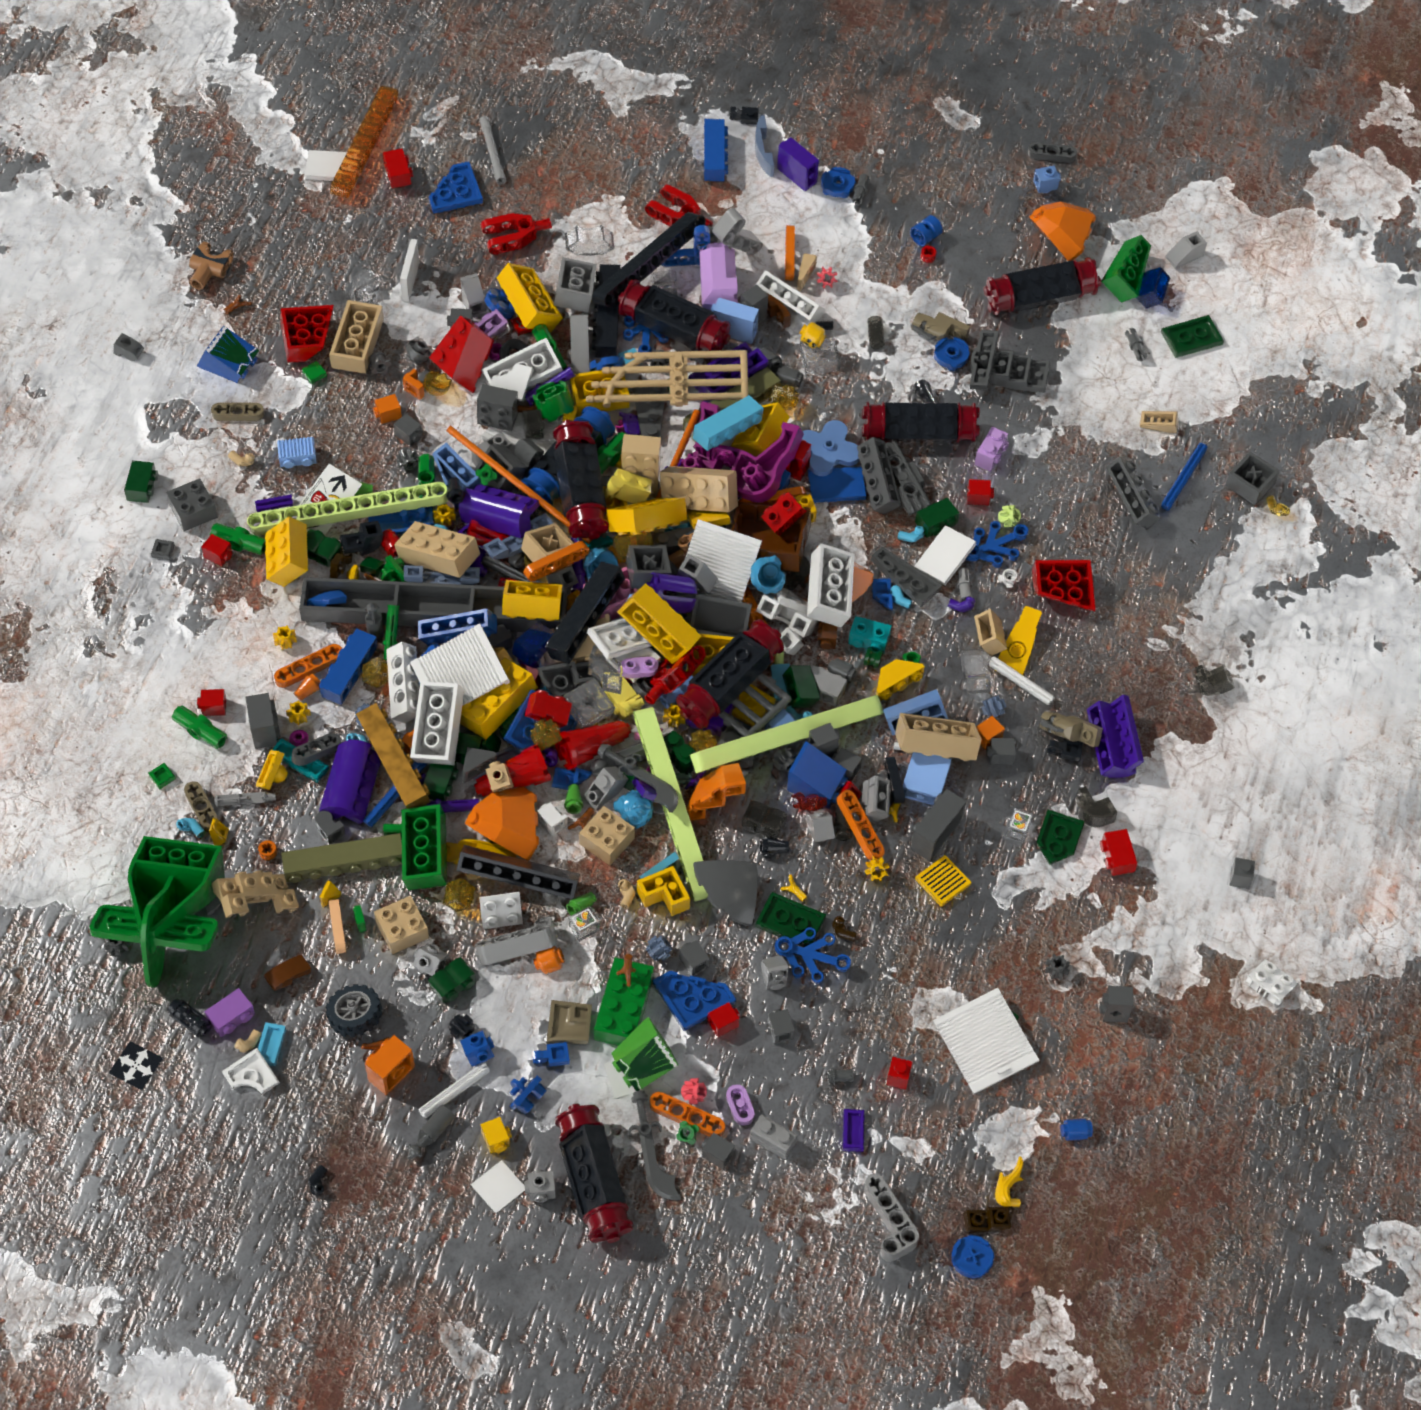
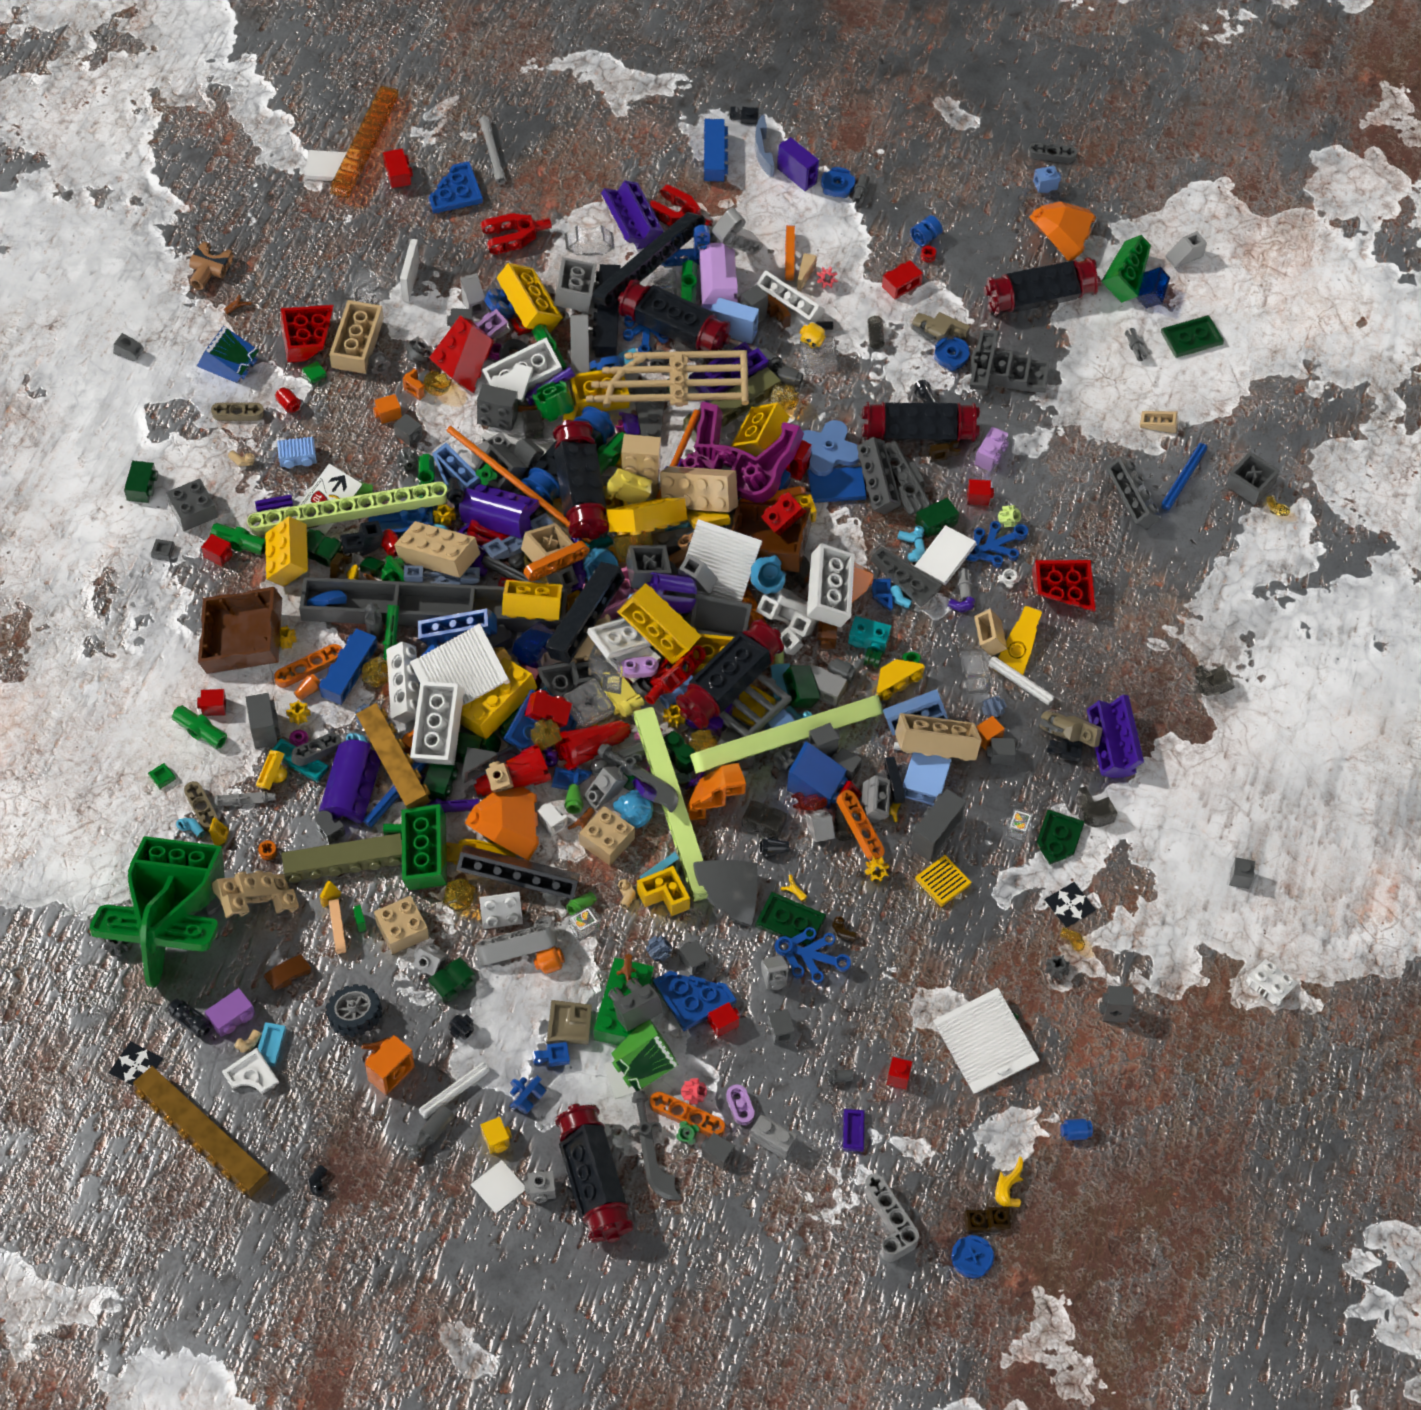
(201, 1131): none -> pearl gold brick
(240, 630): none -> reddish brown tile
(287, 400): none -> red brick
(478, 1048): blue brick -> none
(633, 214): none -> dark purple brick
(637, 1006): none -> dark grey brick
(689, 281): none -> green piece
(728, 423): medium azure brick -> none
(902, 279): none -> red brick
(917, 553): none -> medium azure arm
(941, 451): none -> dark brown plate
(1070, 904): none -> black sticker
(1074, 937): none -> clear yellow arm
(1119, 852): red brick -> none

